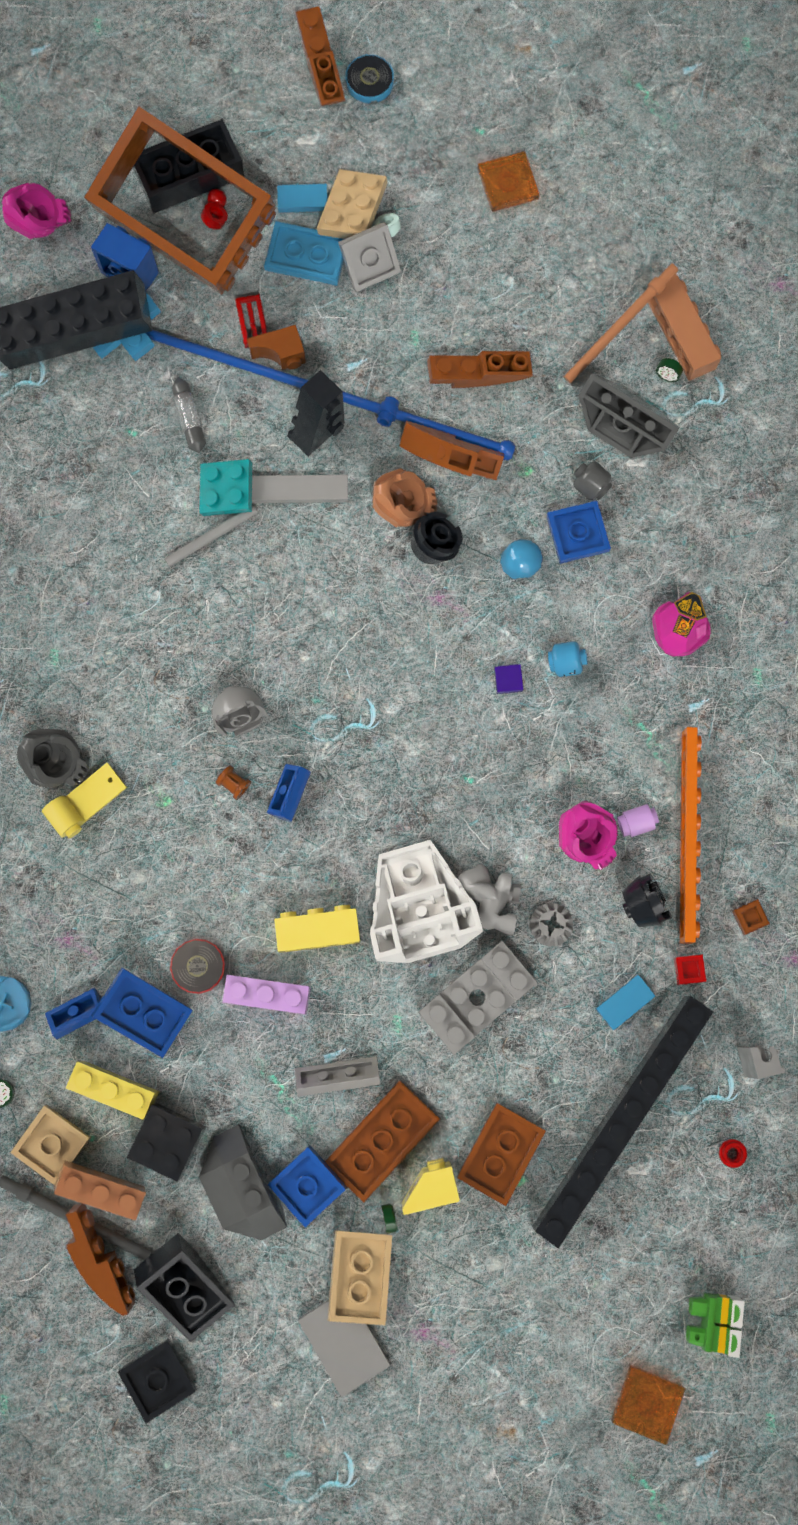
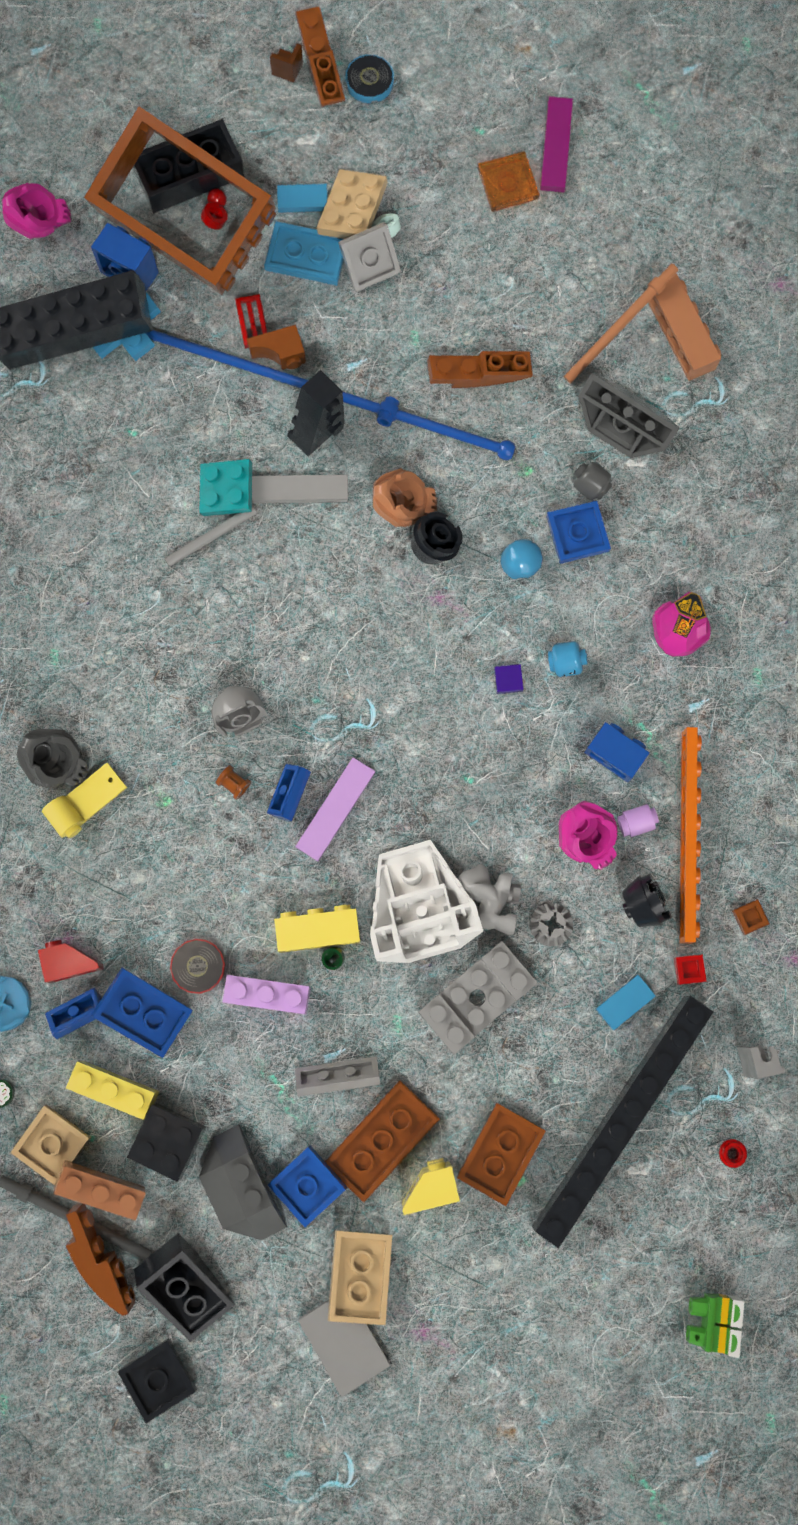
(65, 962): none -> slope
(188, 415): piece -> none
(287, 64): none -> reddish brown panel
(328, 954): none -> dark green hinge
(335, 809): none -> lavender tile
(389, 1218): dark green tile -> none
(449, 452): dark orange slope -> none
(556, 144): none -> magenta tile
(617, 751): none -> blue brick
(648, 1404): clear orange tile -> none
(669, 370): dark green tile -> none

